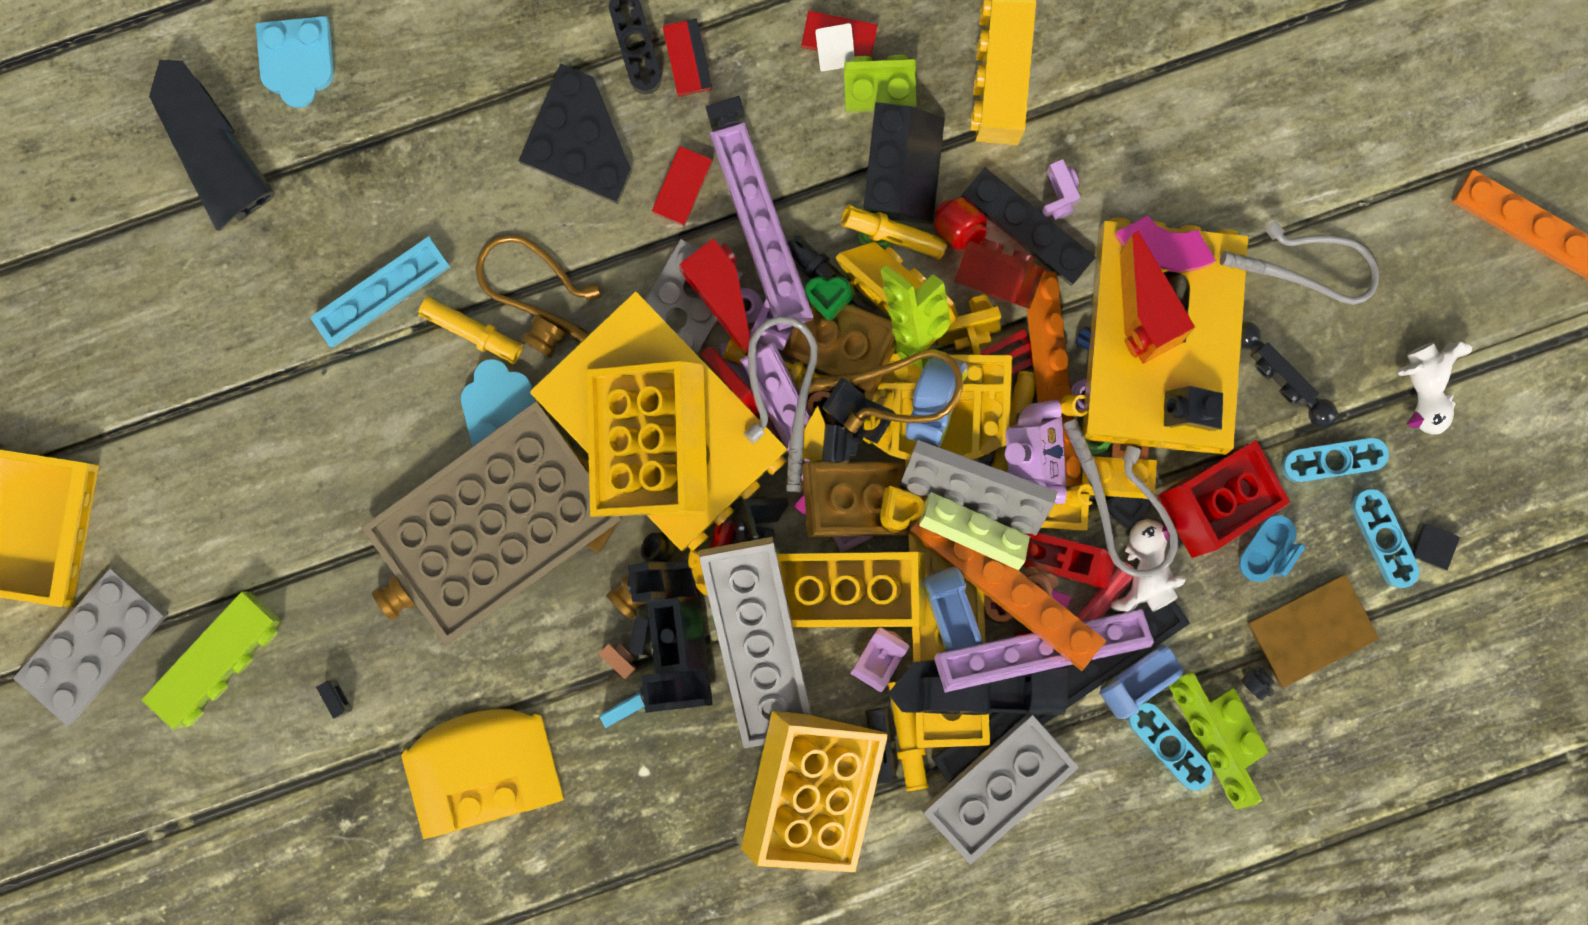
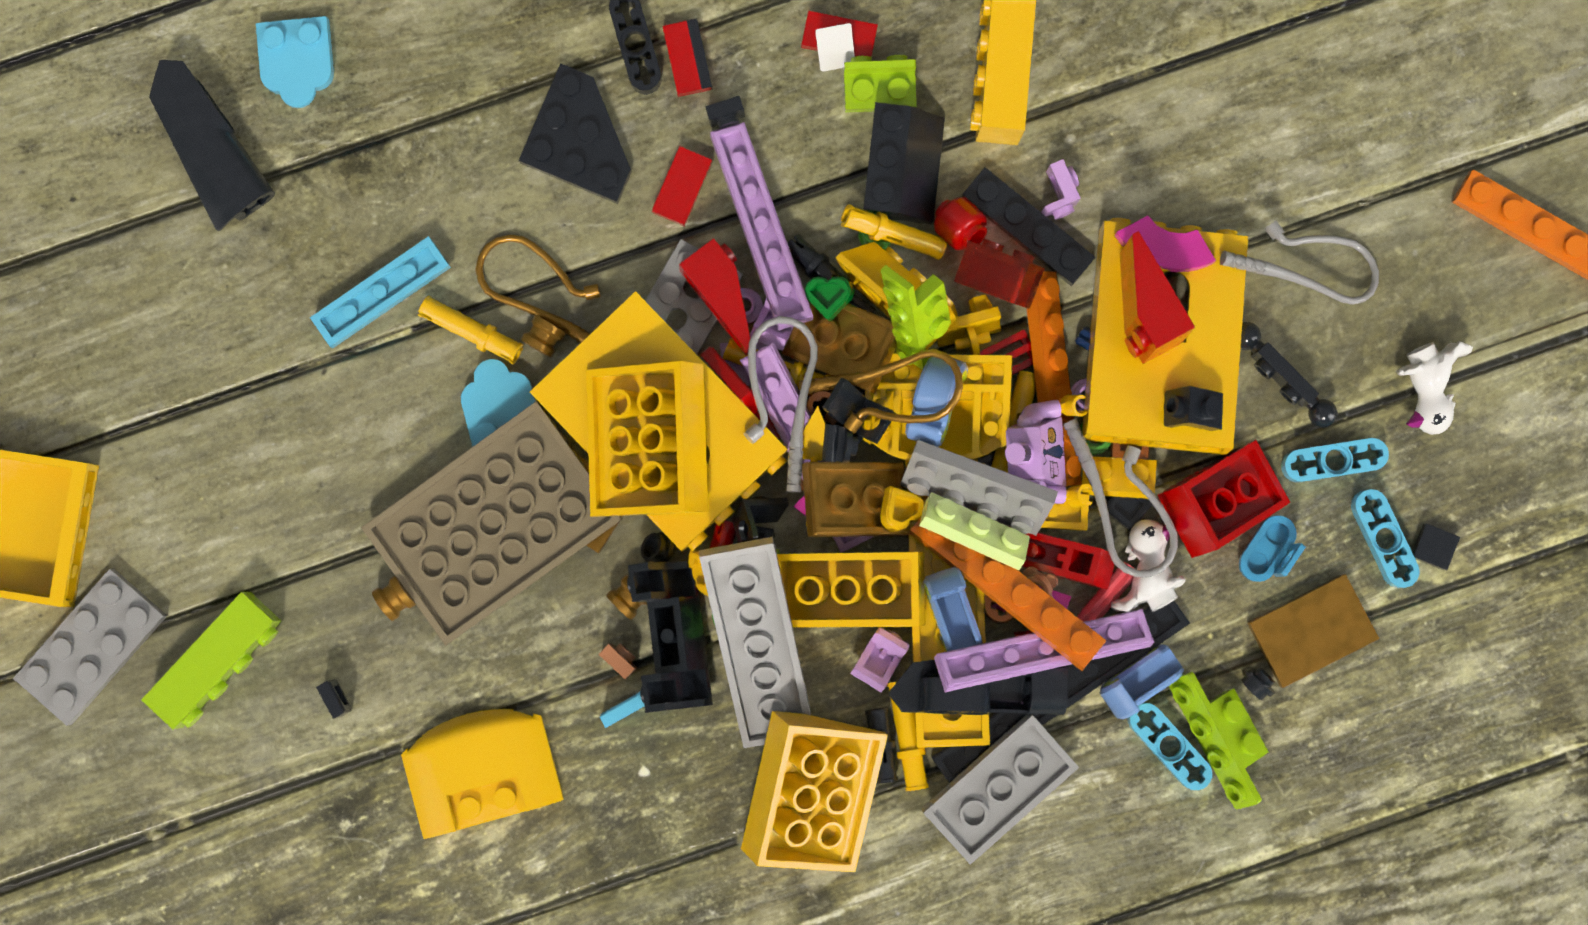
(641, 637): black tile -> none

